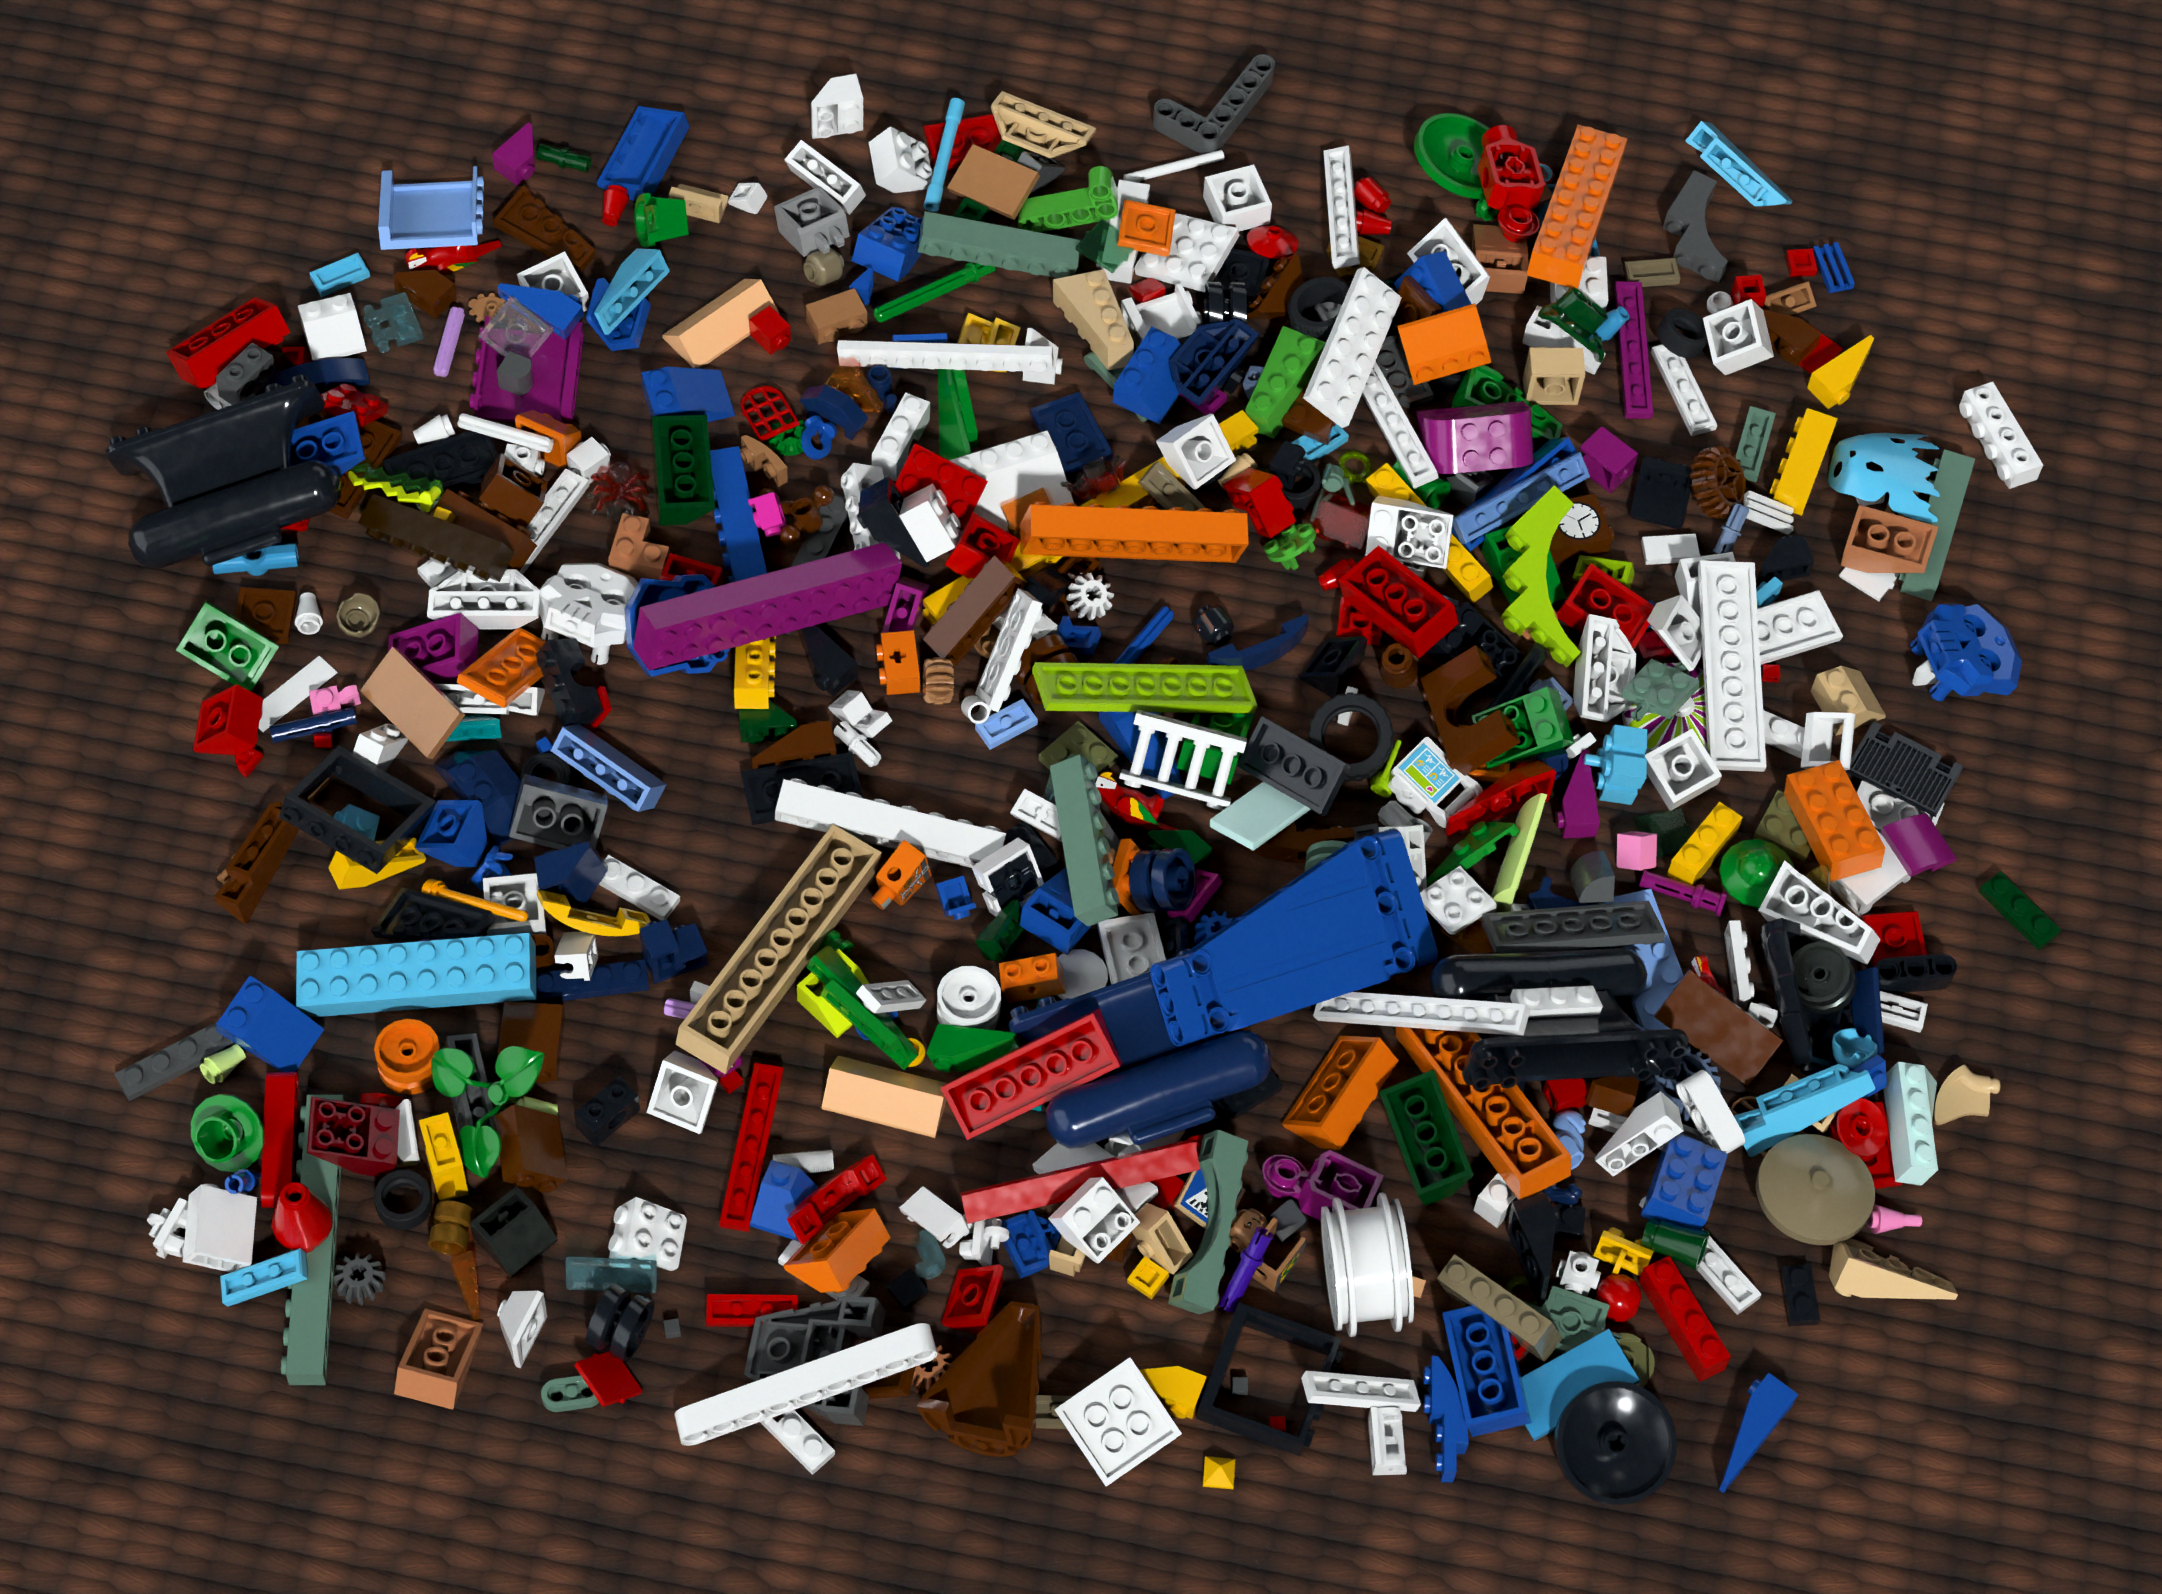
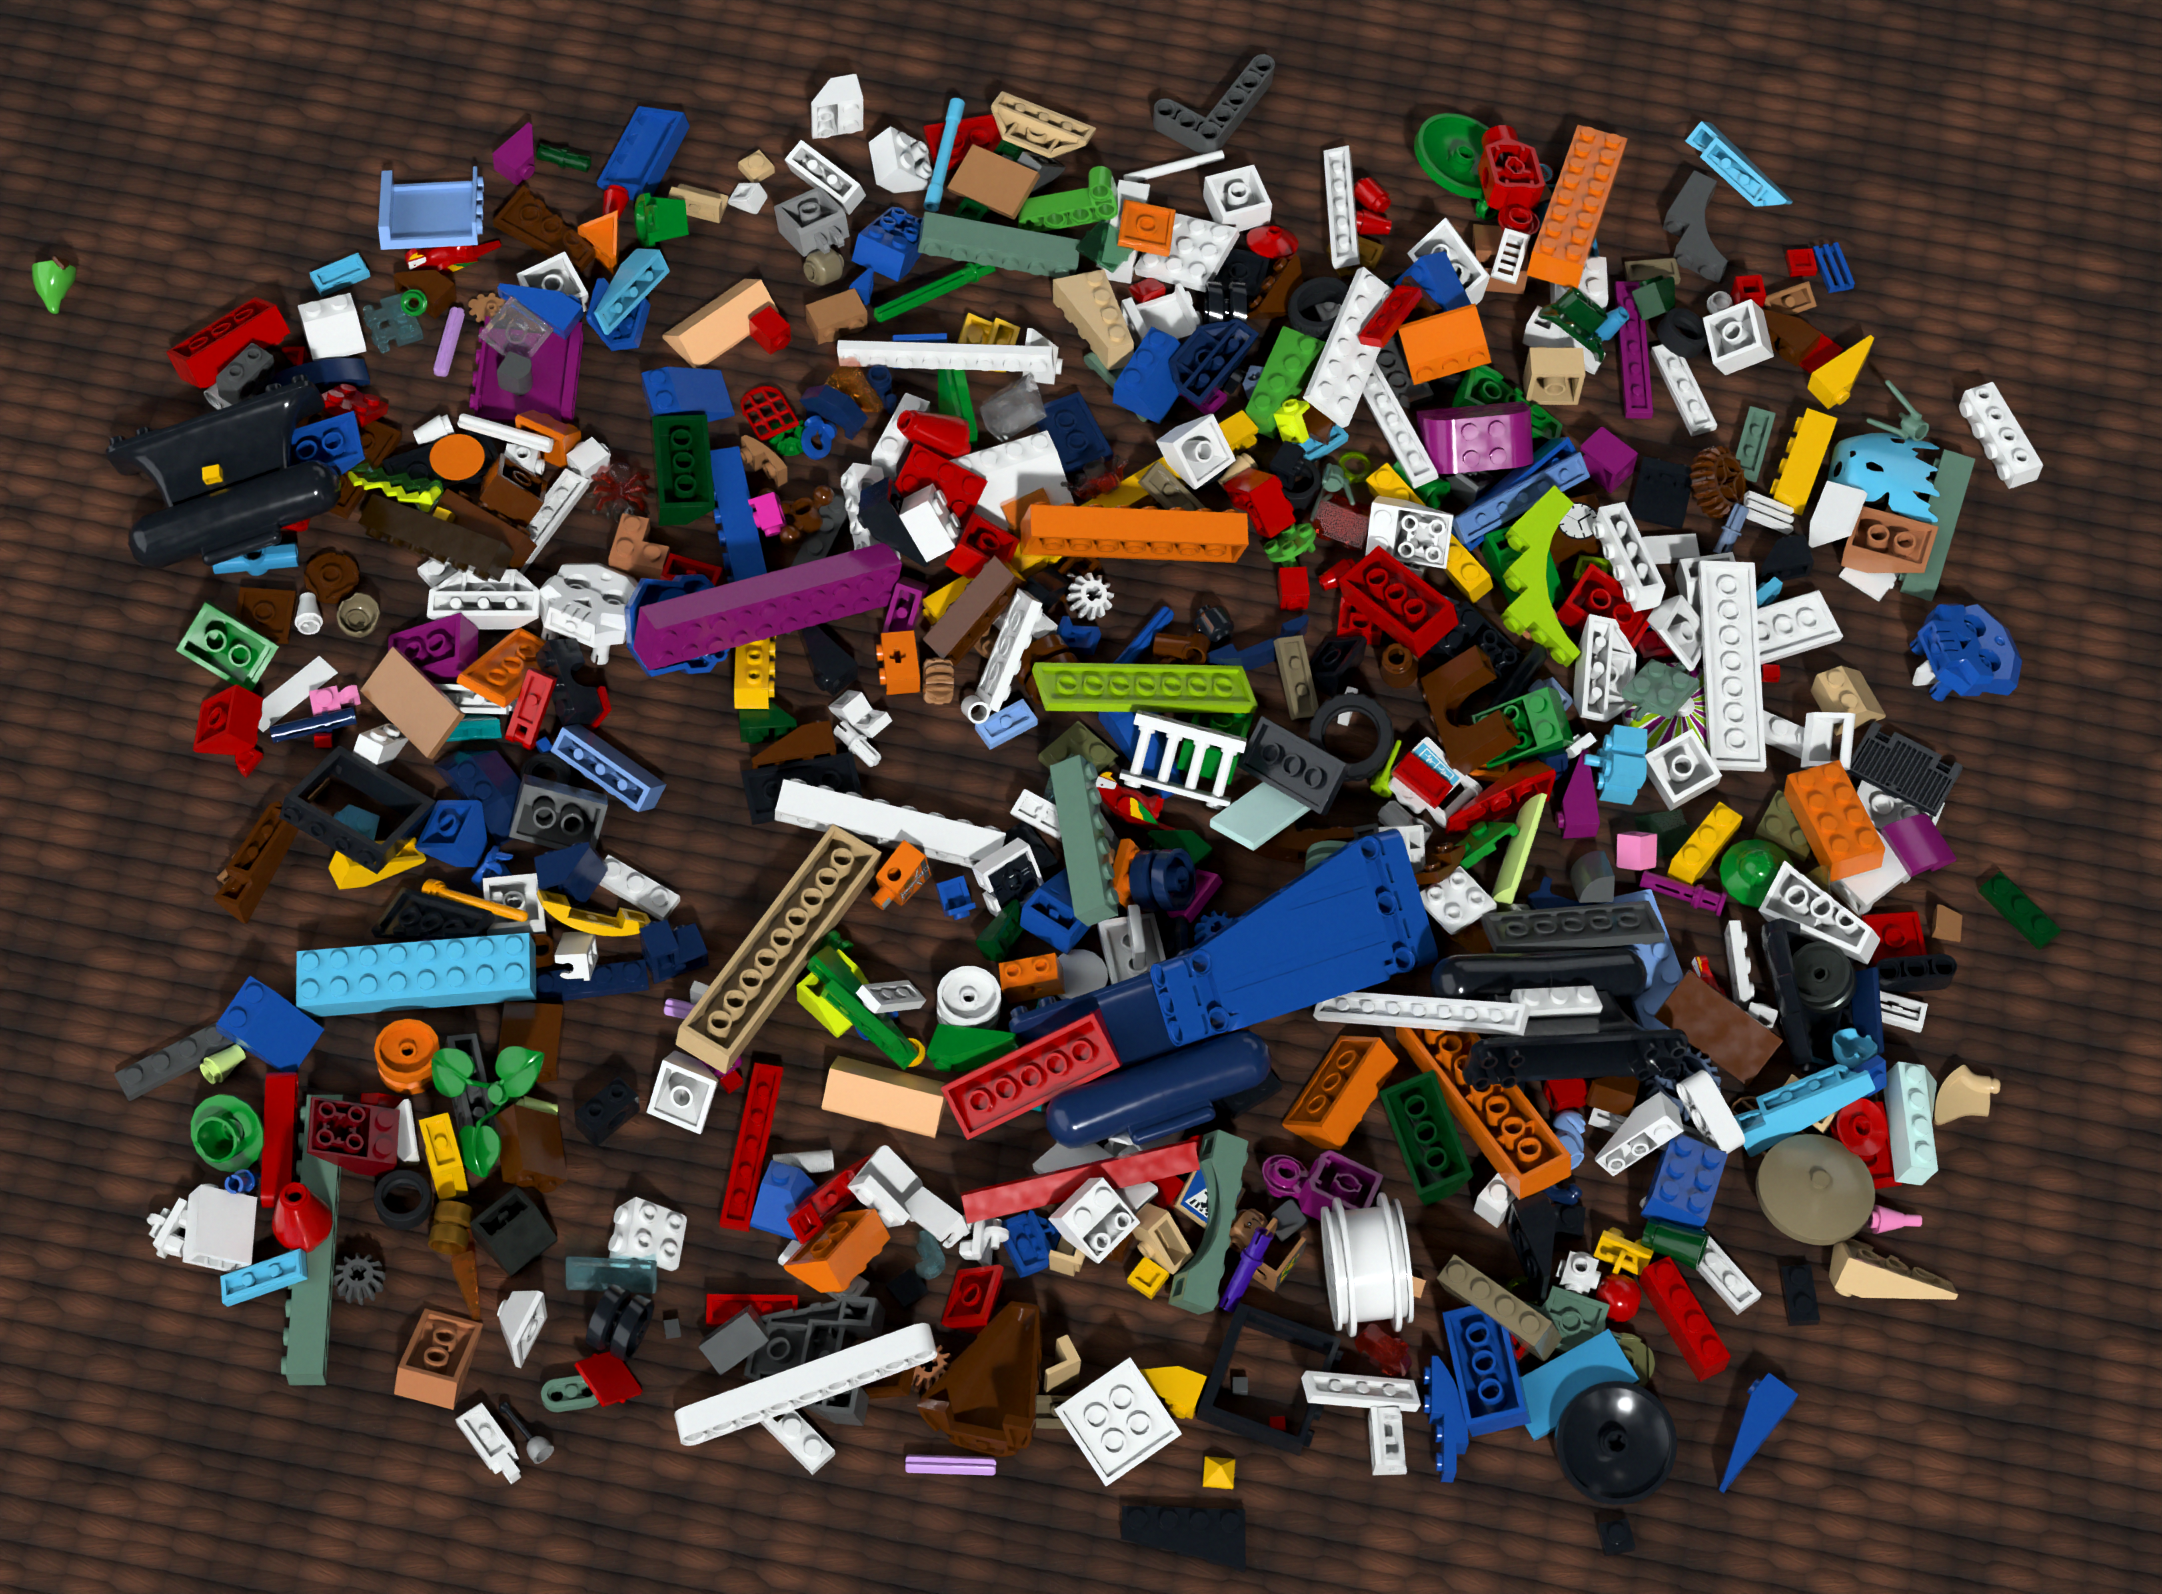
(53, 280): none -> bright green hat
(212, 474): none -> yellow piece
(332, 578): none -> reddish brown tile
(408, 308): none -> green plate
(457, 457): none -> orange piece
(489, 1441): none -> white hinge
(530, 708): none -> red plate
(538, 1447): none -> light grey hinge
(604, 237): none -> orange slope
(734, 1339): none -> dark grey brick
(756, 167): none -> tan plate
(886, 1185): none -> white bracket
(936, 432): none -> red cone
(950, 1464): none -> lavender axle
(1013, 408): none -> clear slope
(1066, 1370): none -> tan panel
(1136, 936): none -> white tile
(1181, 647): none -> reddish brown piece
(1194, 1532): none -> black wing
(1291, 422): none -> neon yellow bracket
(1293, 588): none -> red brick
(1296, 677): none -> dark tan plate
(1385, 1353): none -> clear red plate
(1390, 316): none -> red plate
(1422, 780): none -> red tile
(1440, 863): none -> reddish brown slope
(1515, 238): none -> white slope
(1616, 1537): none -> black plate
(1629, 557): none -> white brick
(1655, 296): none -> dark green slope
(1835, 513): none -> white slope
(1911, 424): none -> sand green plant
(1946, 924): none -> medium nougat slope

